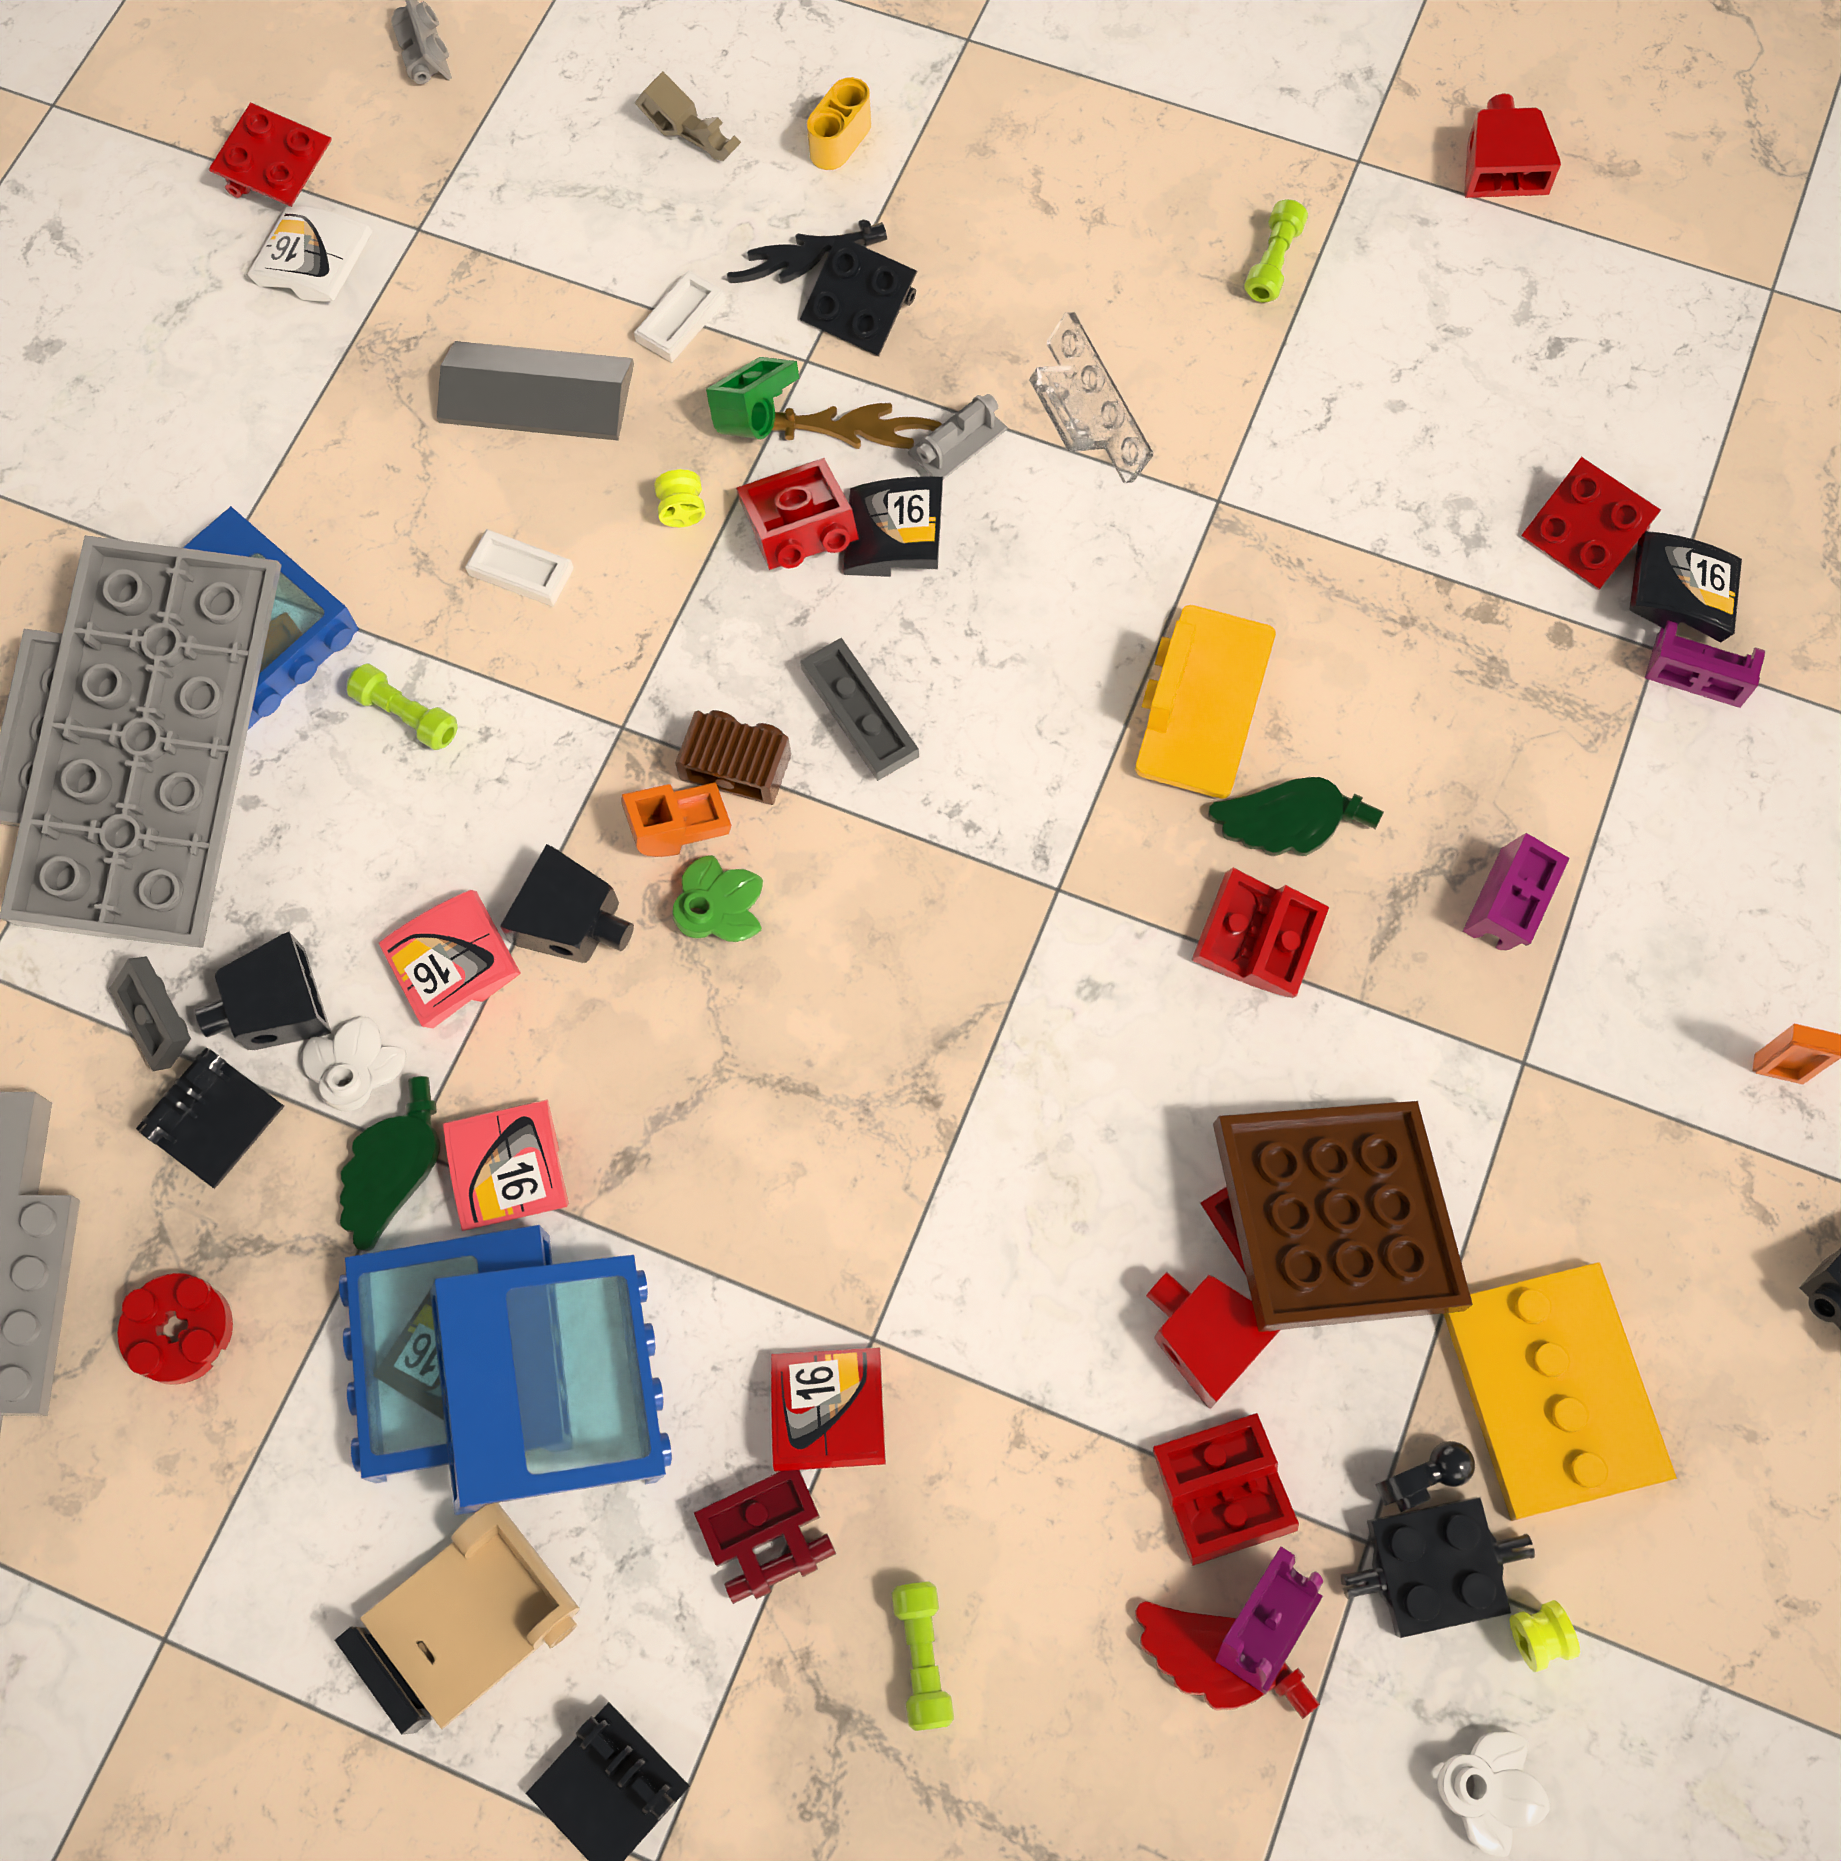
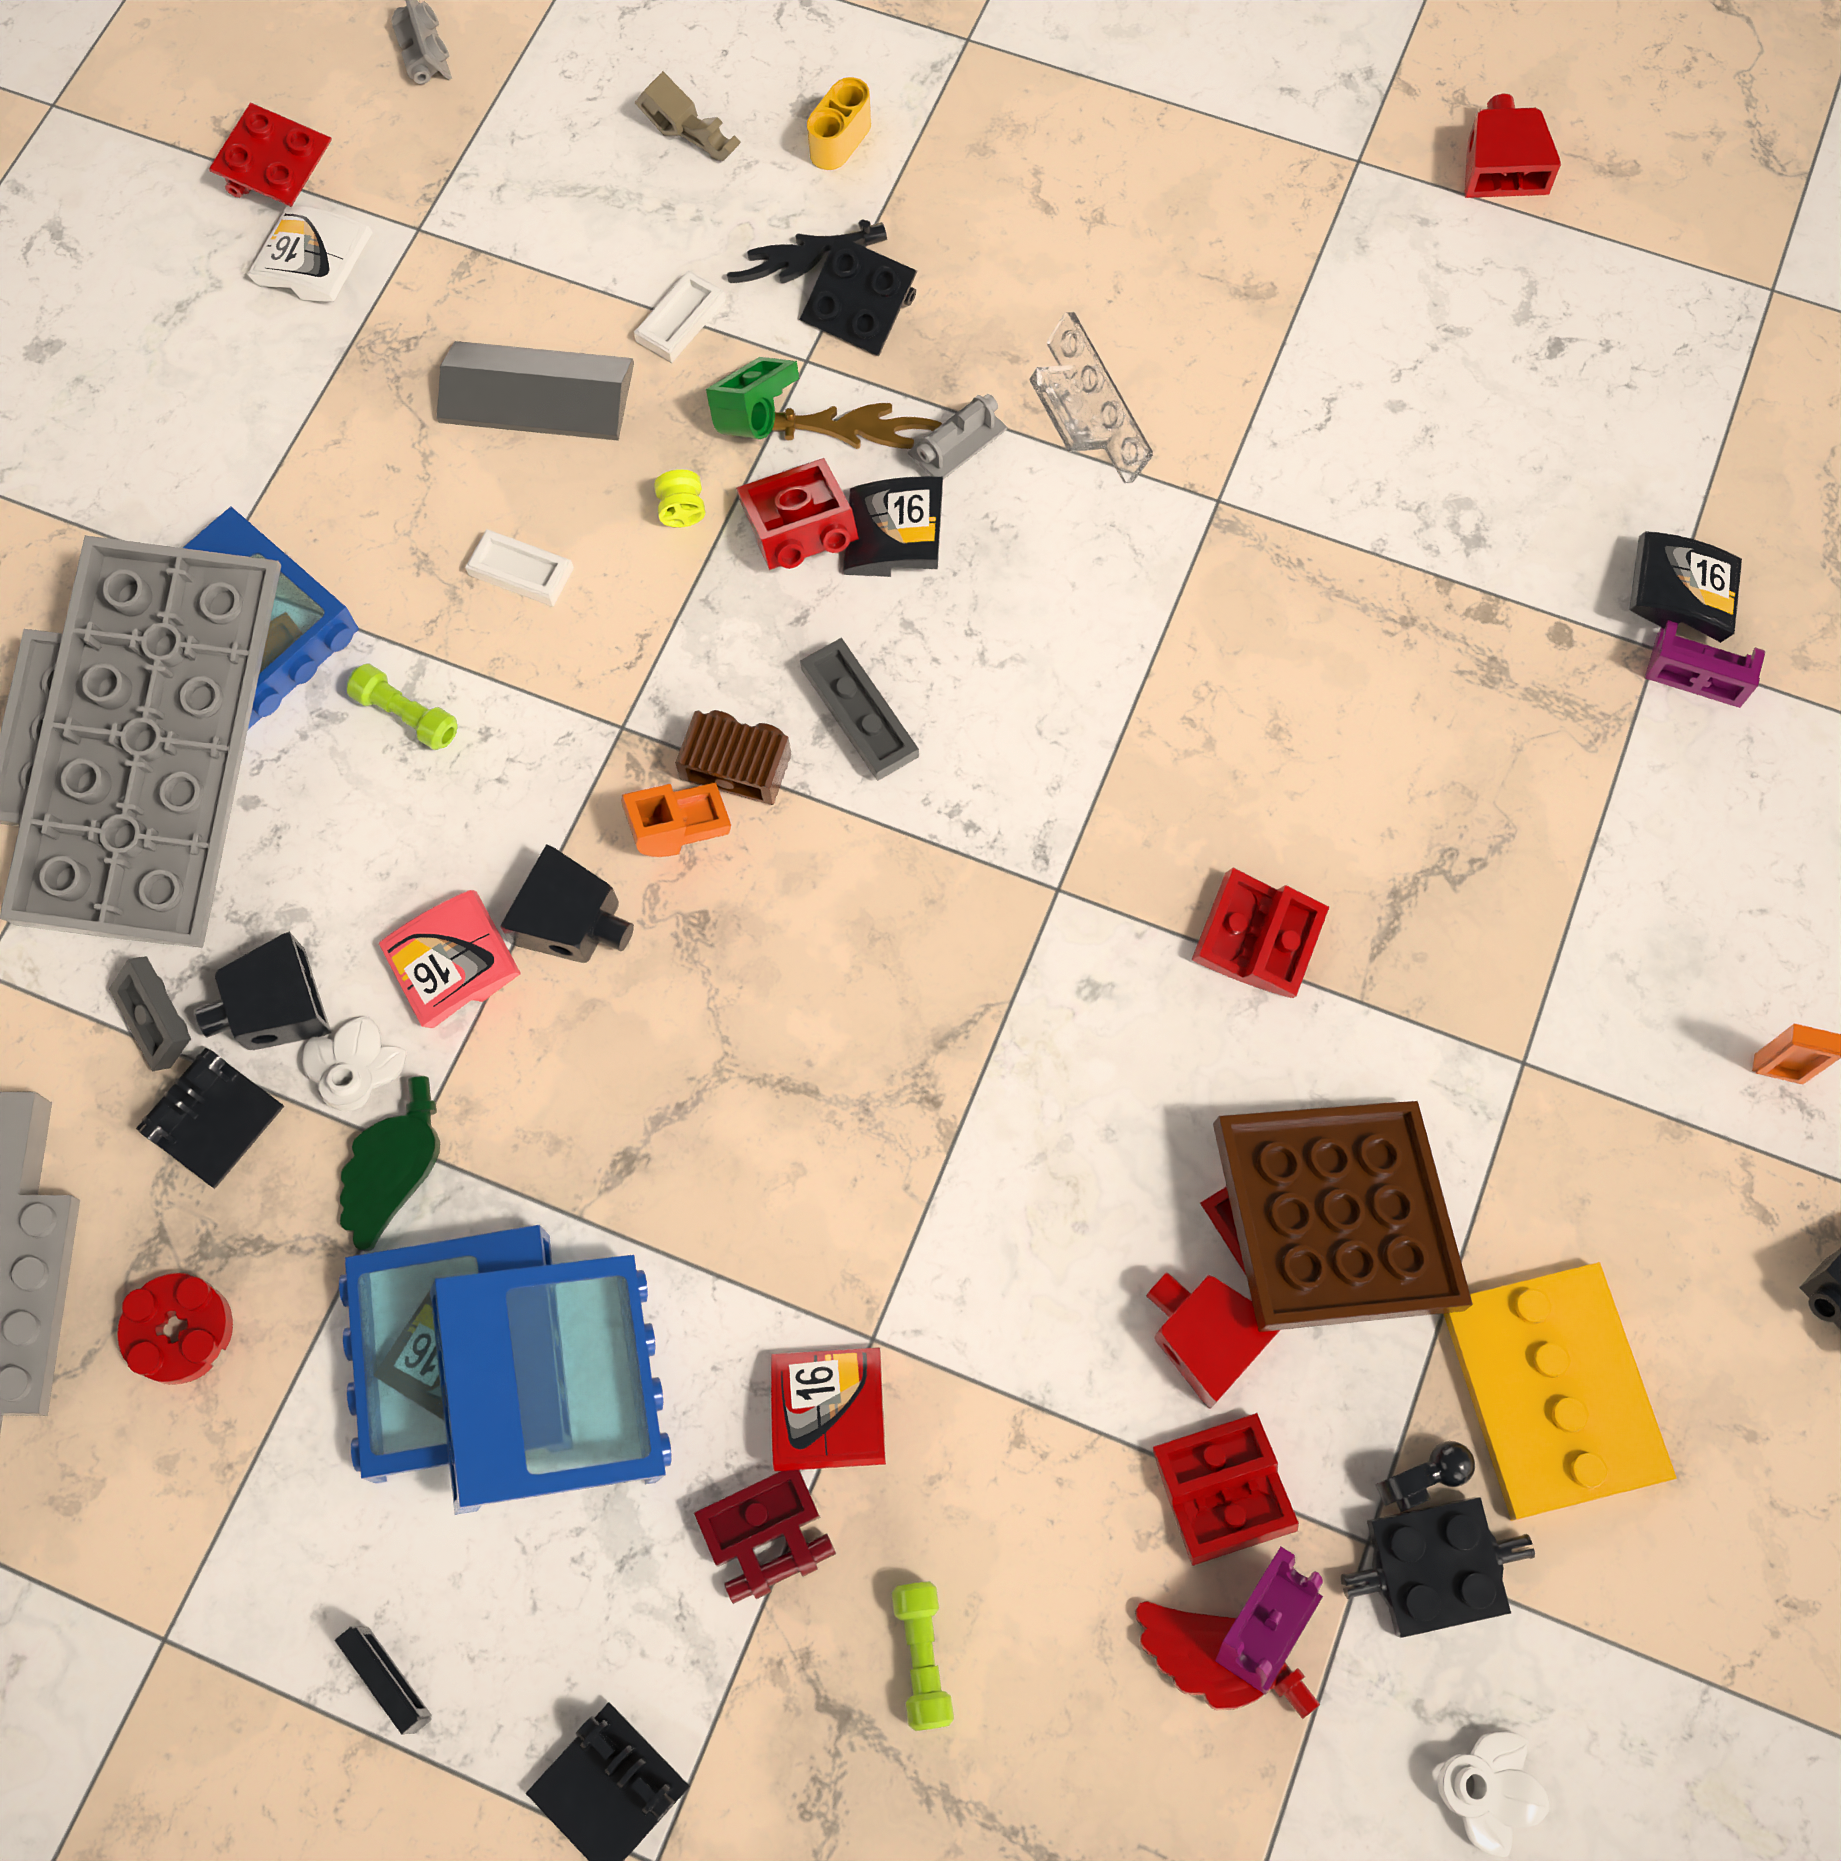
(475, 1613): tan door -> none
(505, 1165): slope -> none
(723, 897): bright green plate -> none
(1203, 700): yellow bracket -> none
(1286, 223): lime piece -> none
(1291, 816): dark green animal -> none
(1517, 892): magenta hinge -> none
(1544, 1635): neon yellow wheel -> none
(1591, 523): red hinge -> none

